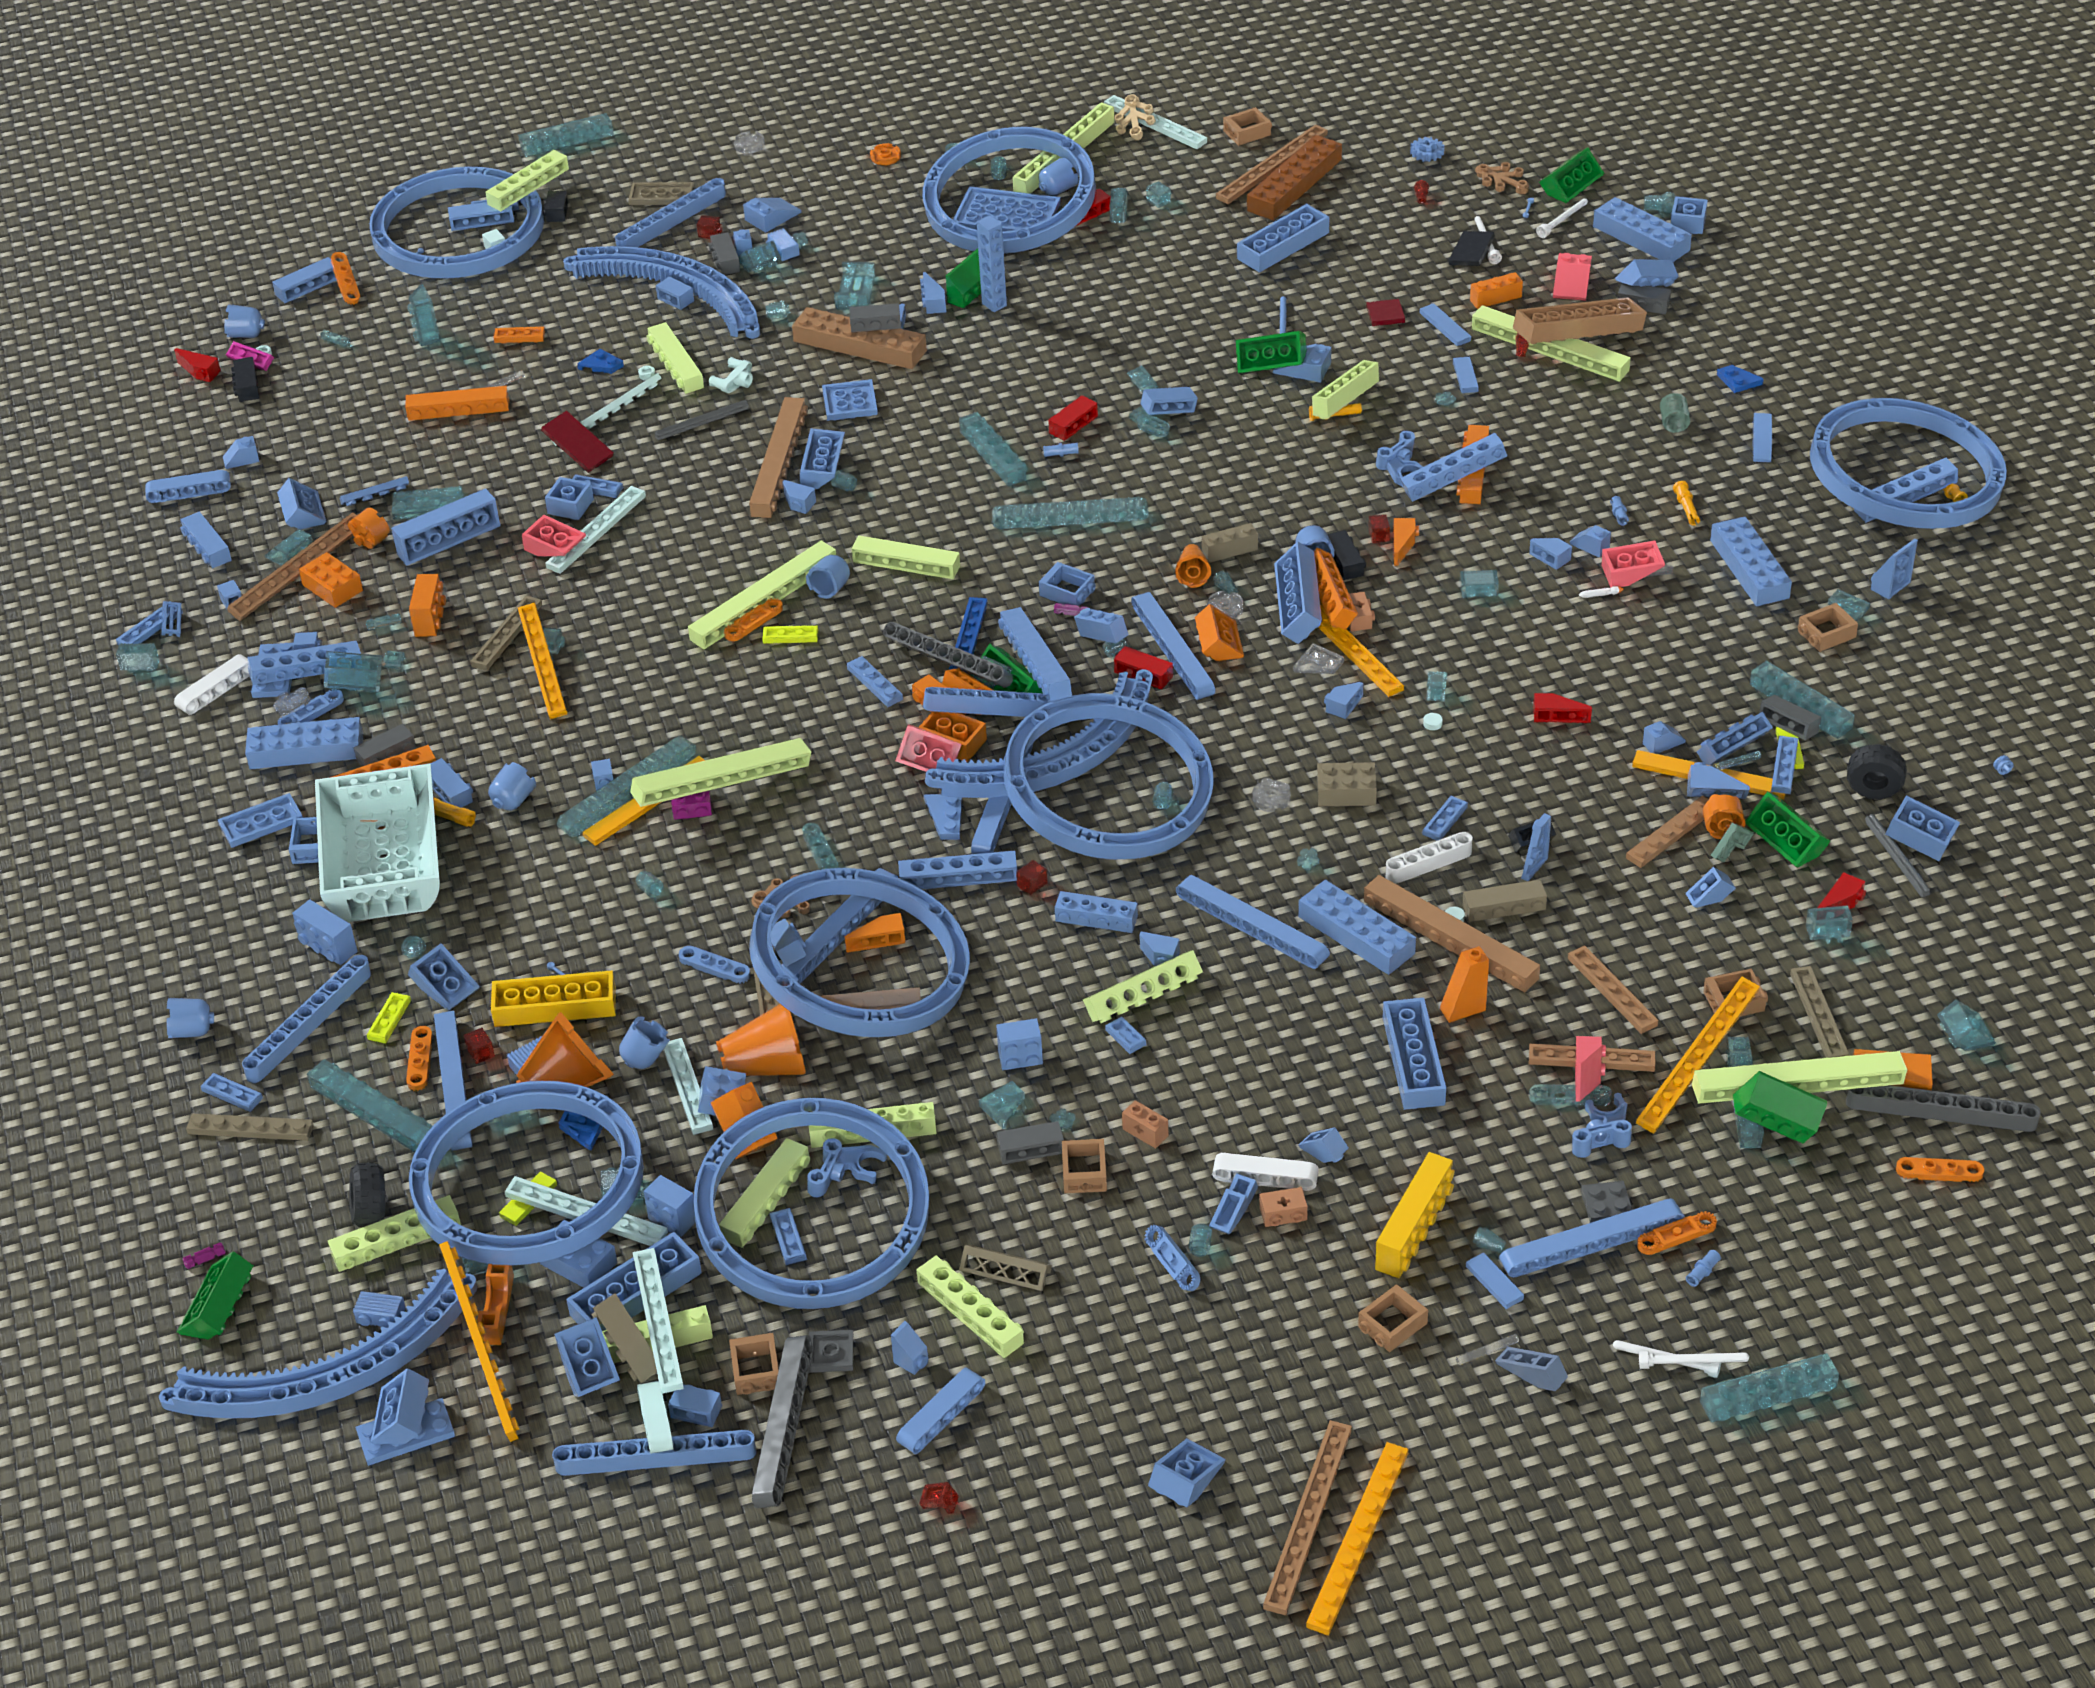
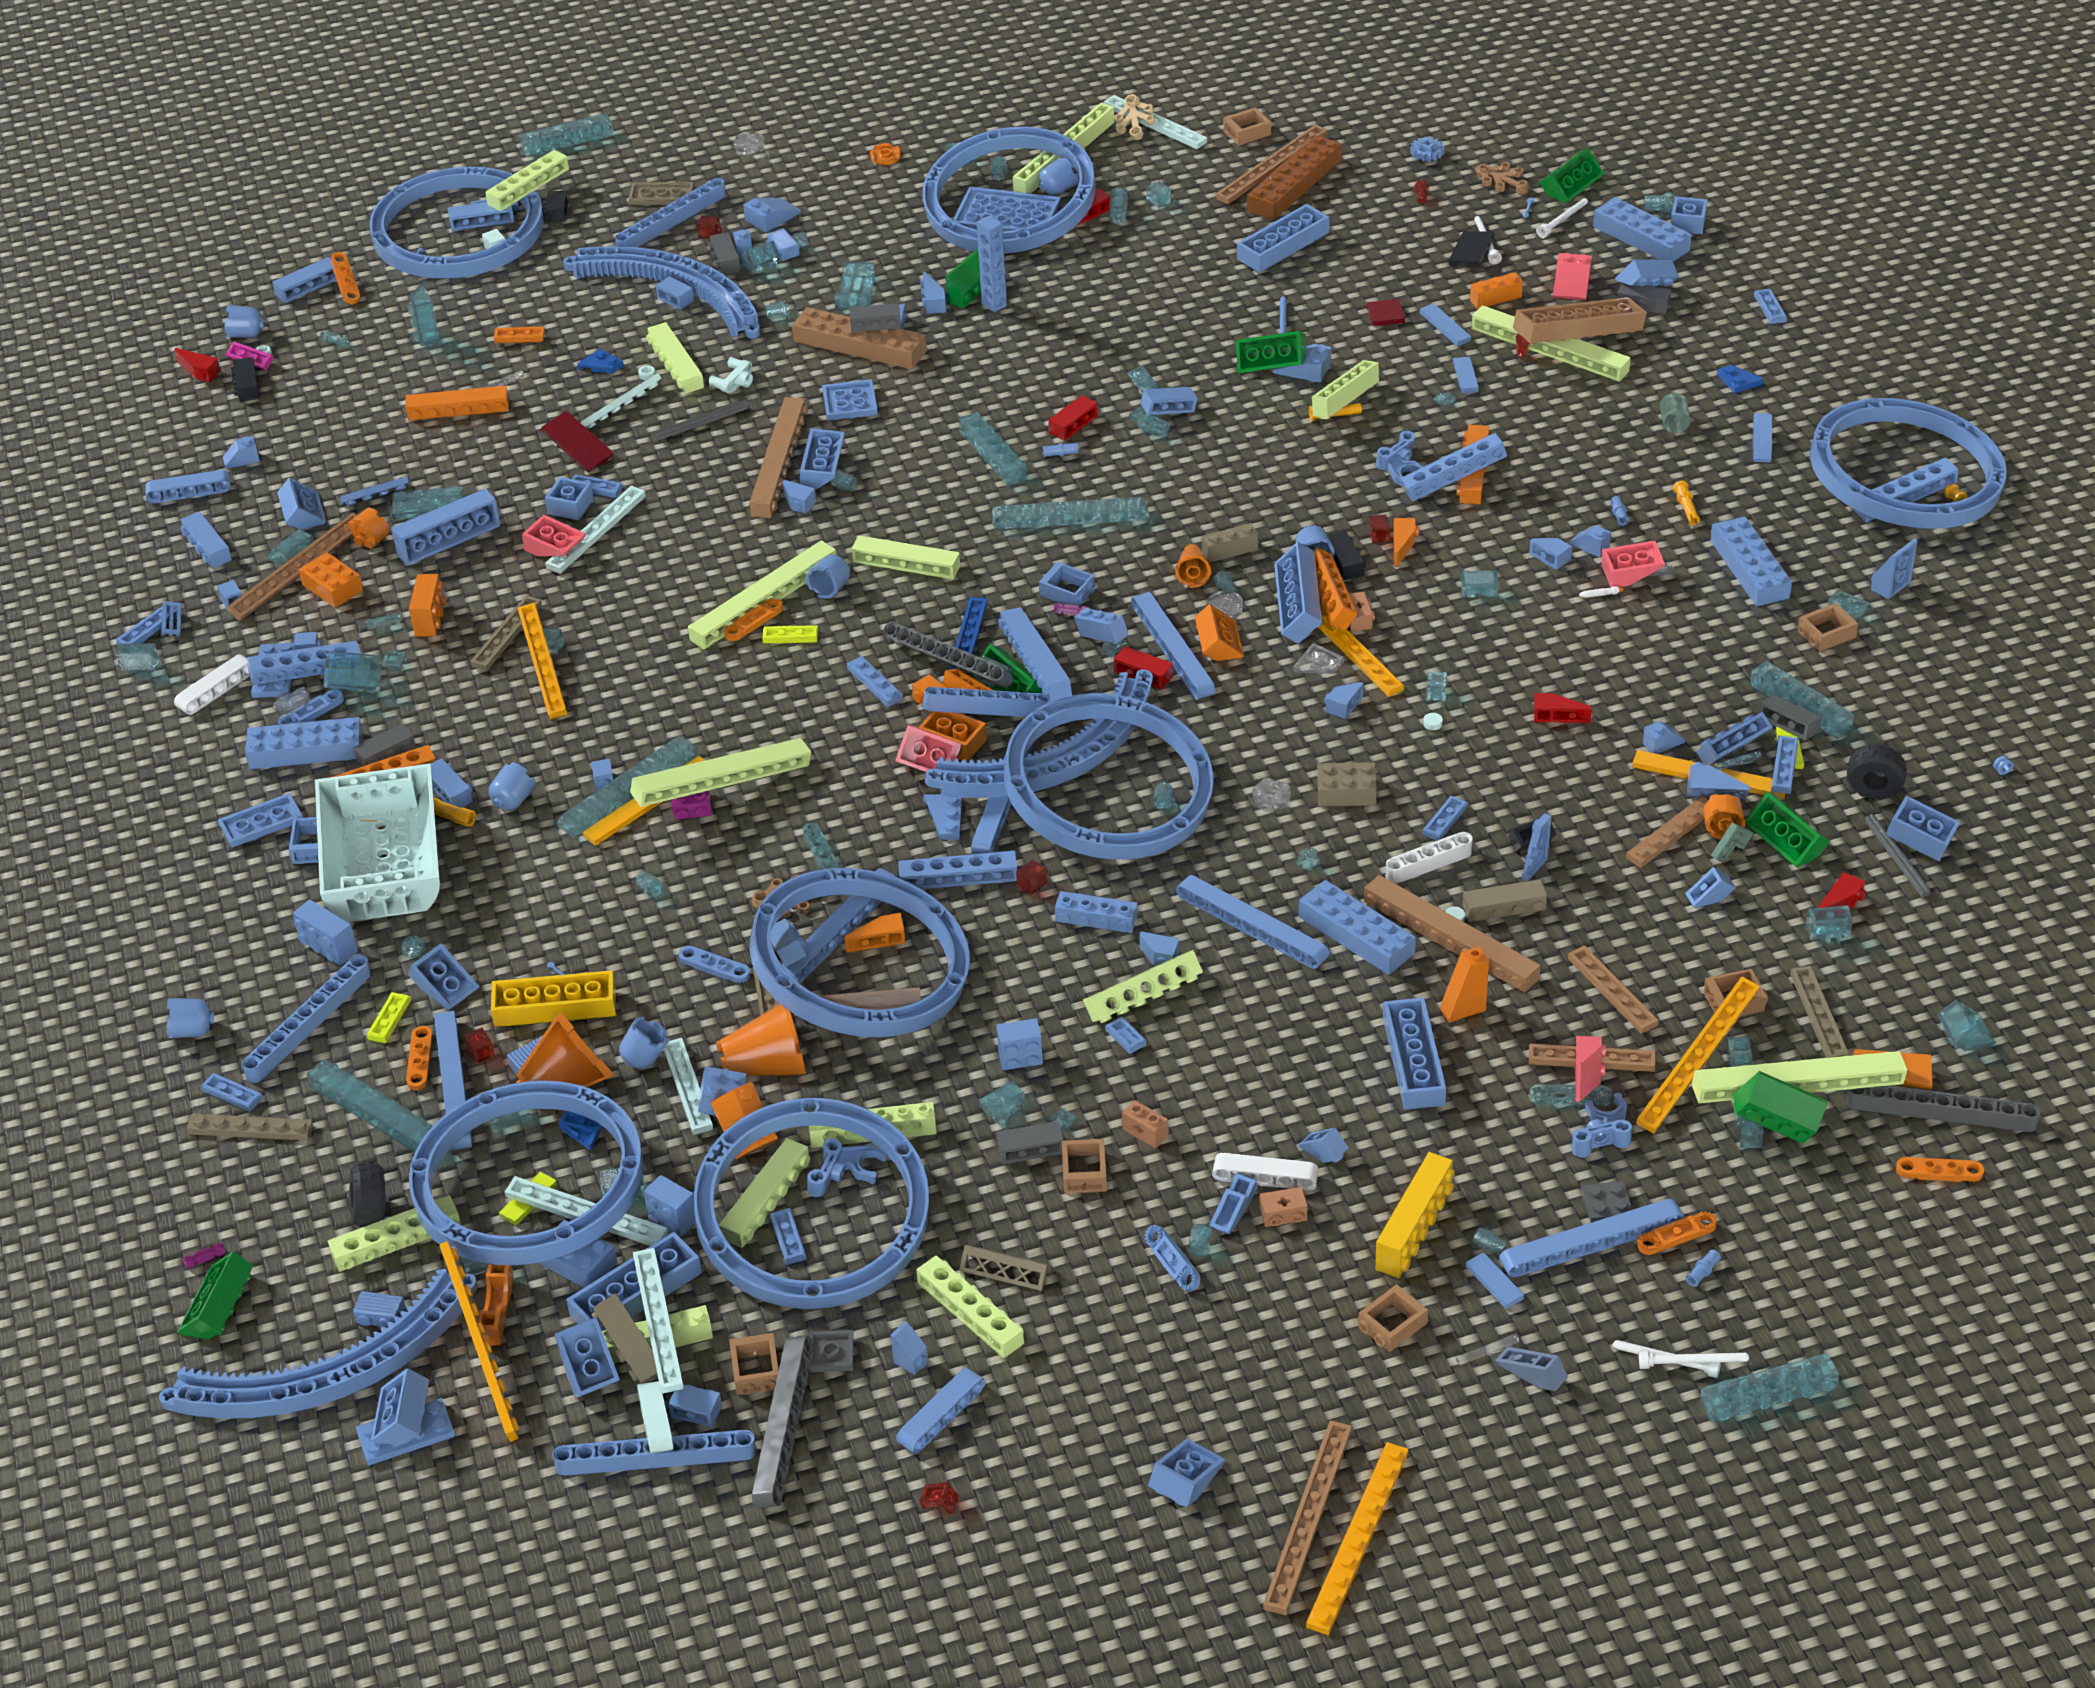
(1770, 306): none -> medium blue tile

